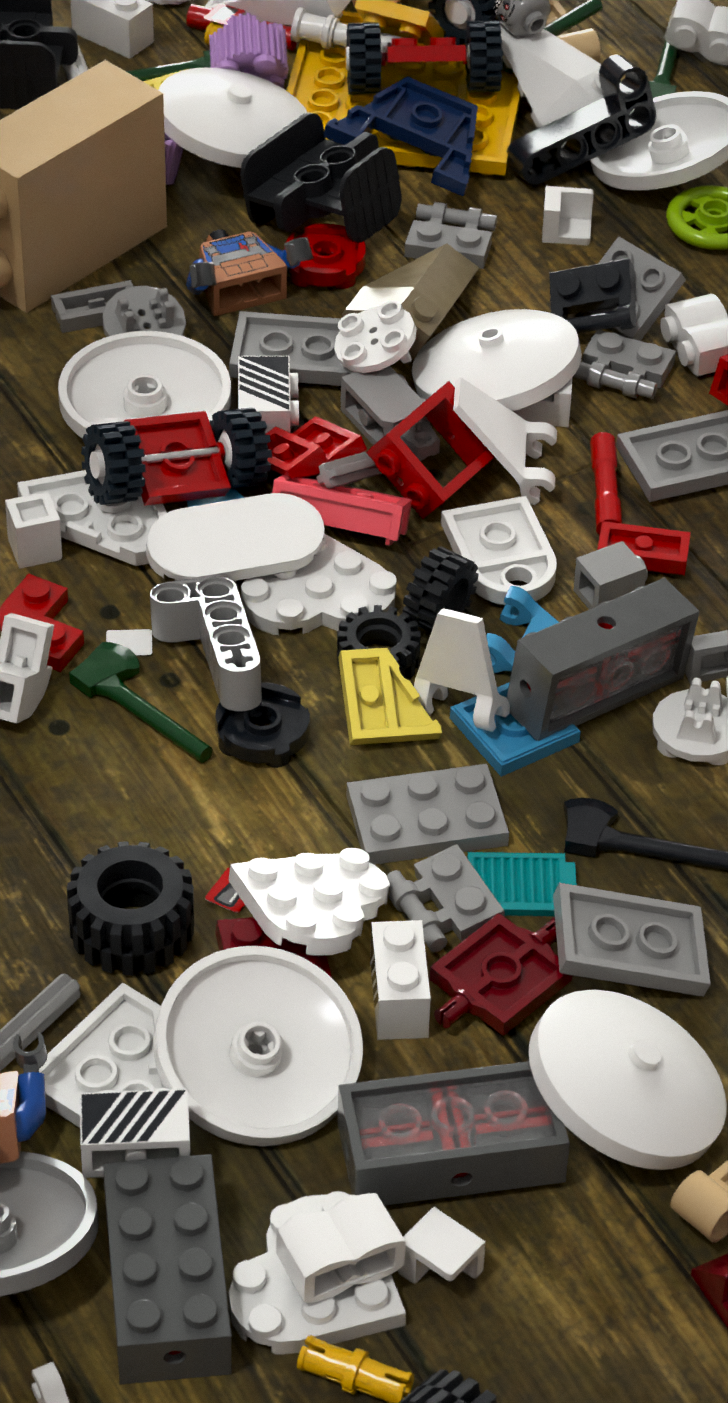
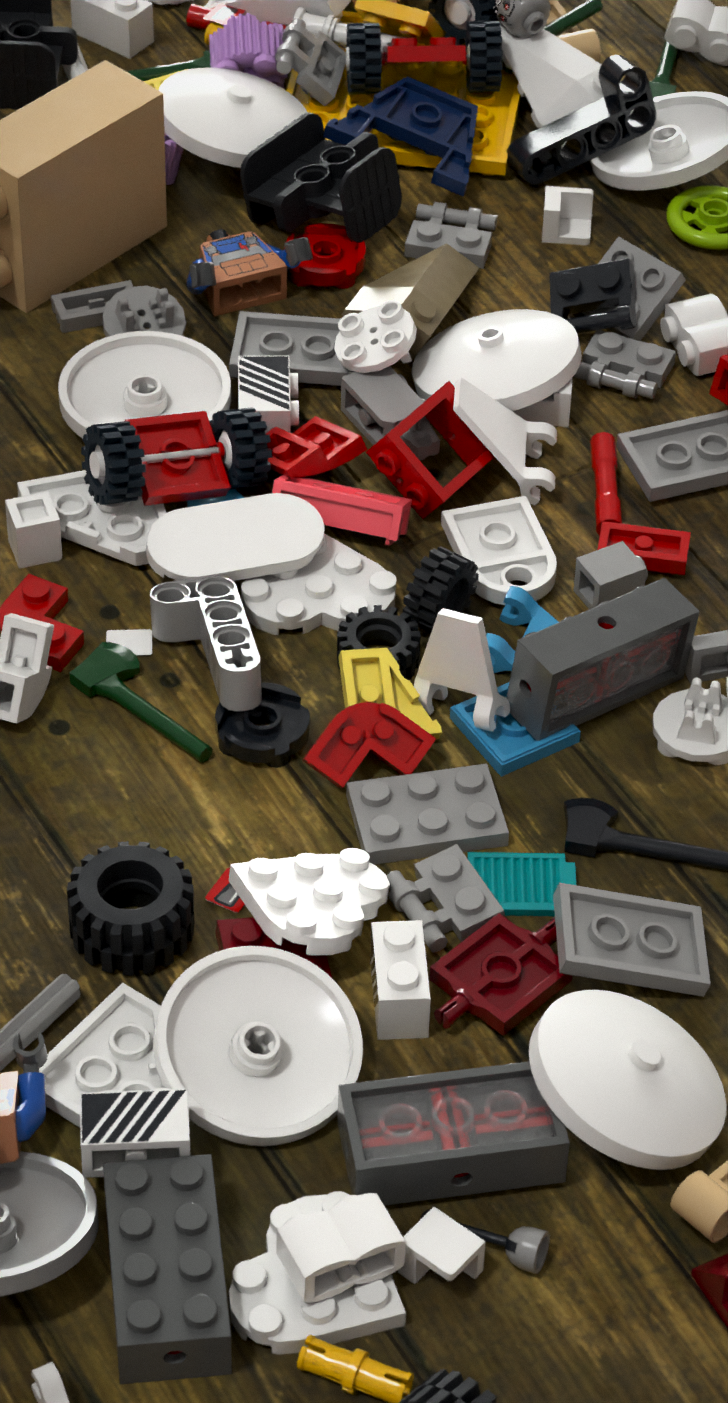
(314, 58): none -> light grey plate
(347, 470): light grey axle -> none
(363, 730): none -> red plate
(524, 1247): none -> light grey hinge

